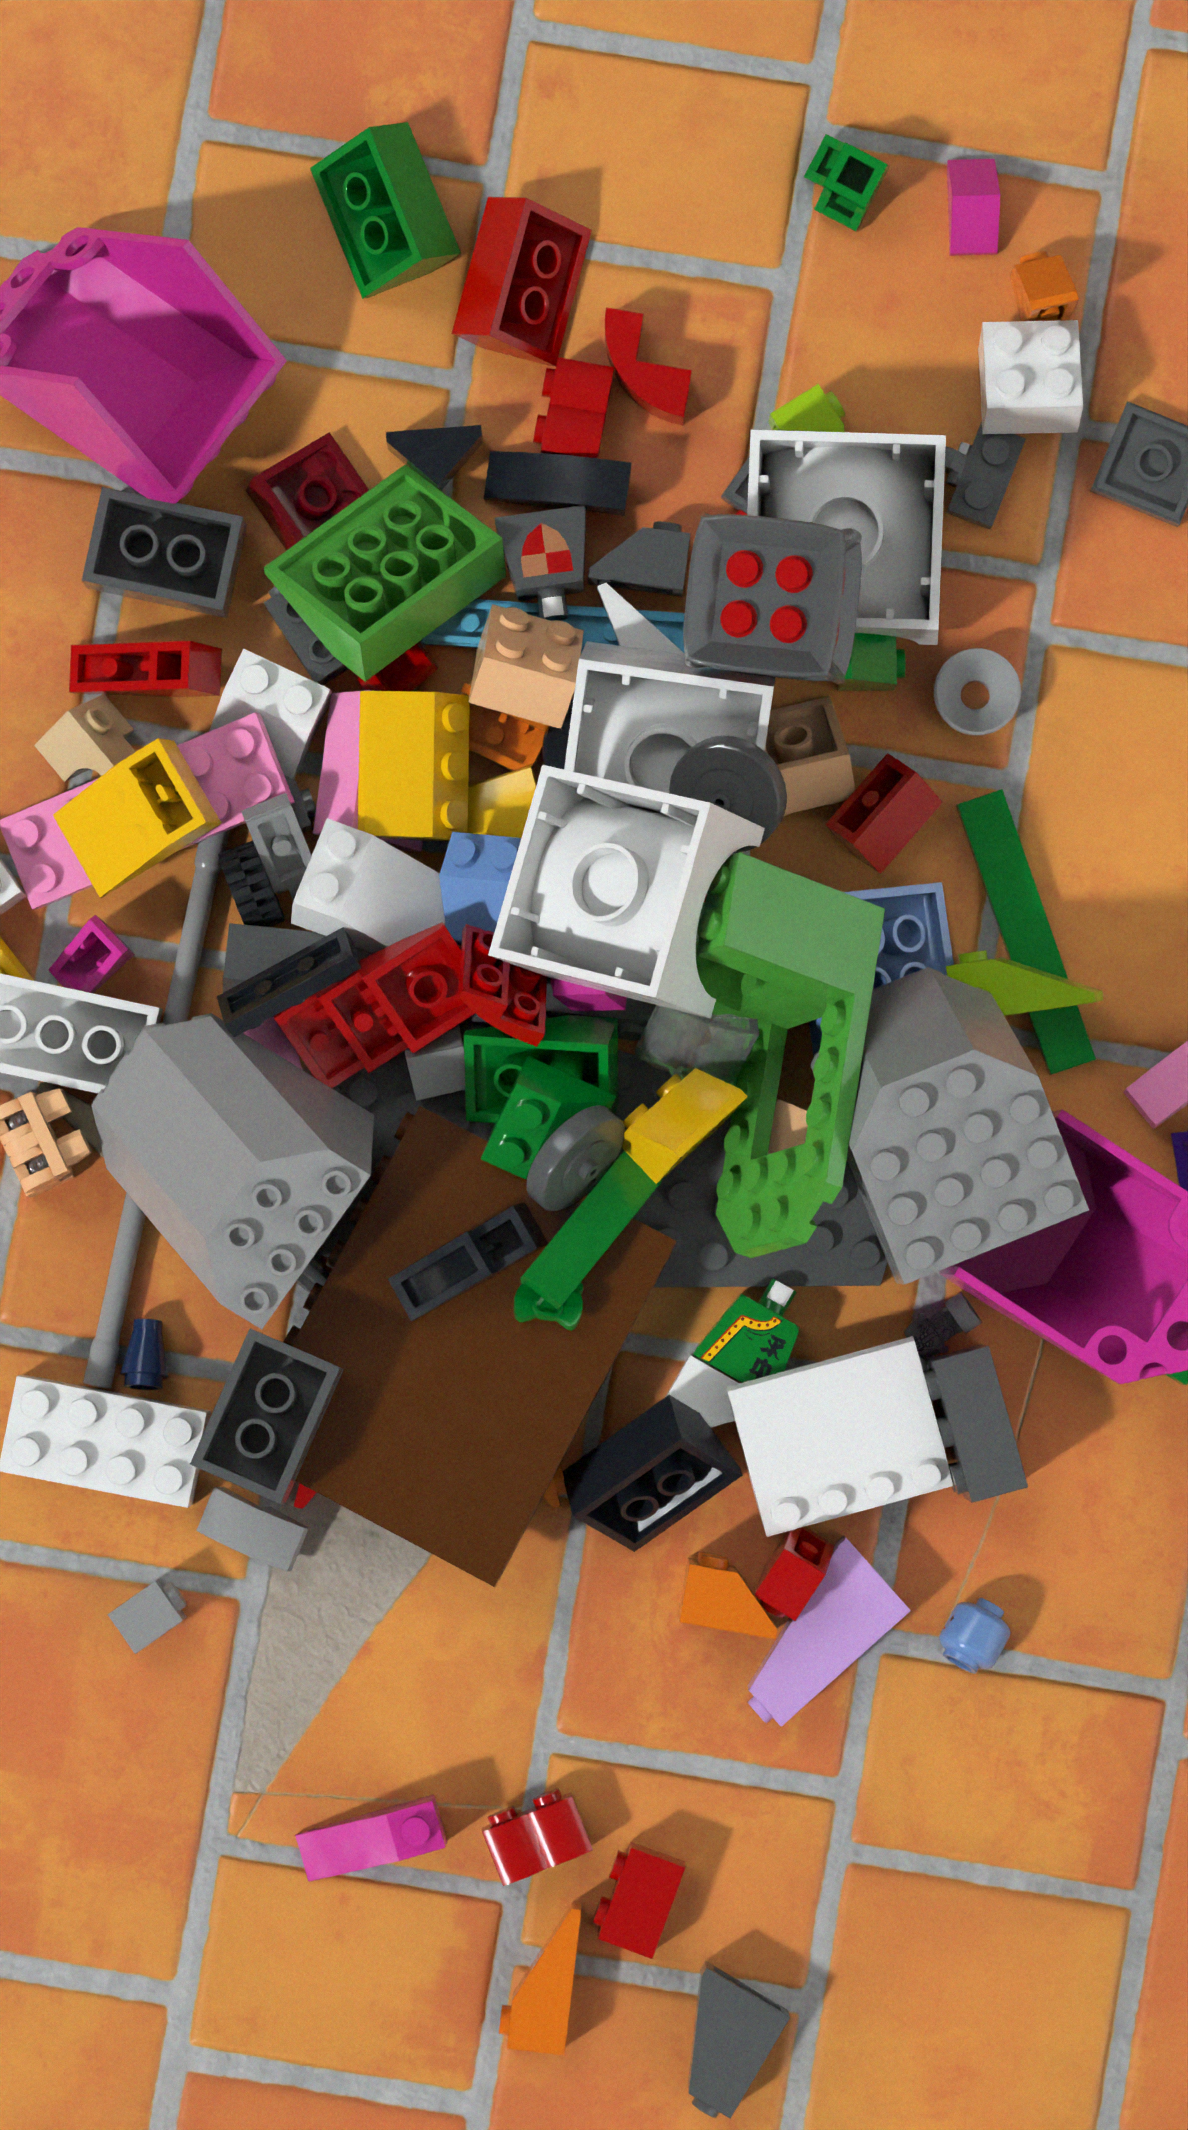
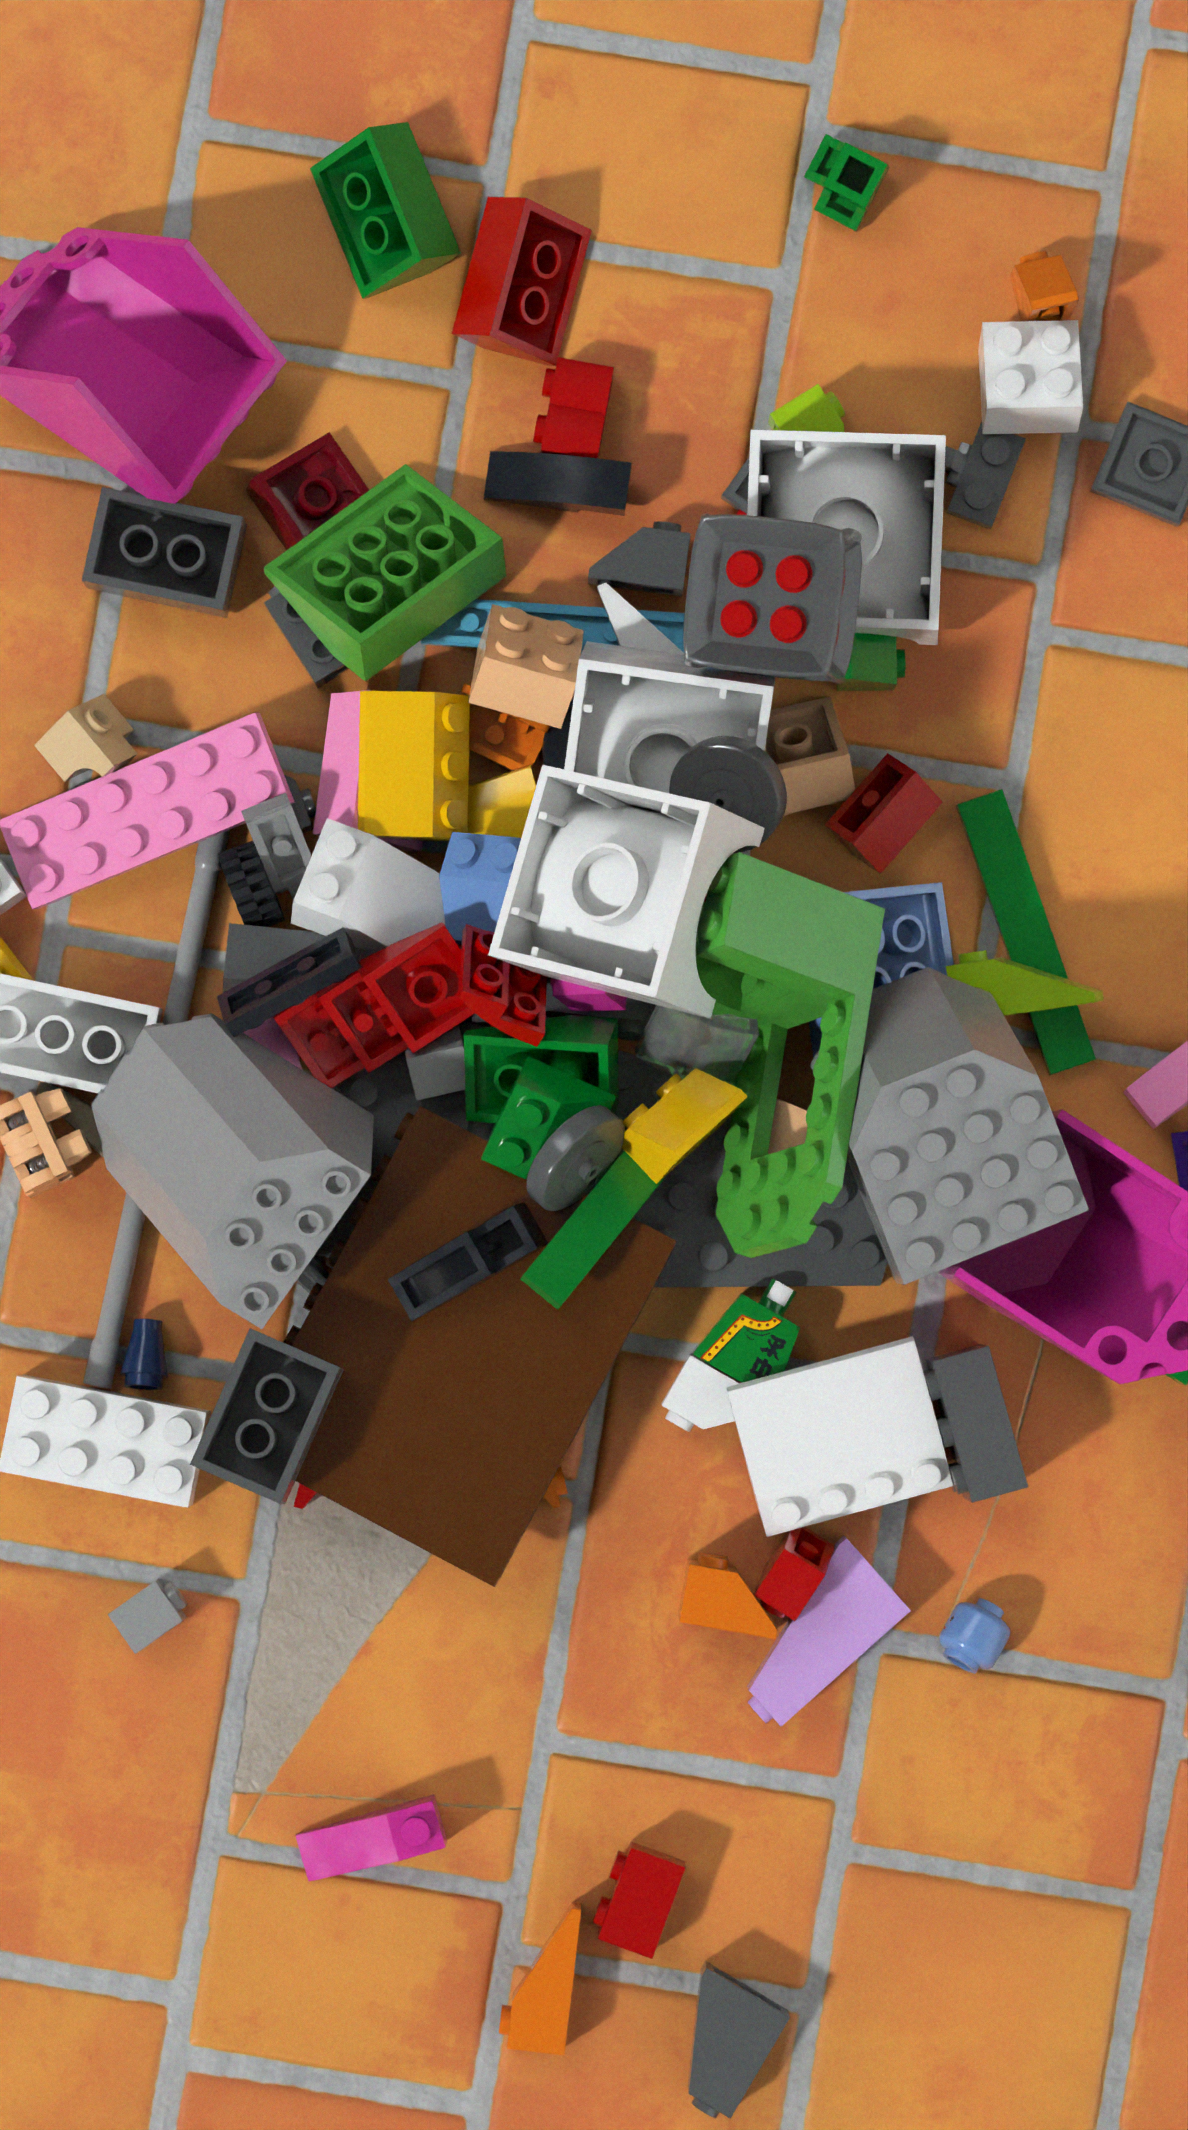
(91, 957): dark pink slope -> none
(136, 815): yellow slope -> none
(146, 669): red slope -> none
(252, 1529): light grey slope -> none
(287, 703): white slope -> none
(403, 673): red bracket -> none
(436, 452): black slope -> none
(531, 1305): green piece -> none
(536, 1837): red brick -> none
(545, 556): dark grey torso -> none
(649, 1474): black slope -> none
(652, 386): red brick -> none
(949, 1321): dark grey piece -> none
(973, 207): dark pink slope -> none
(991, 671): light grey piece -> none

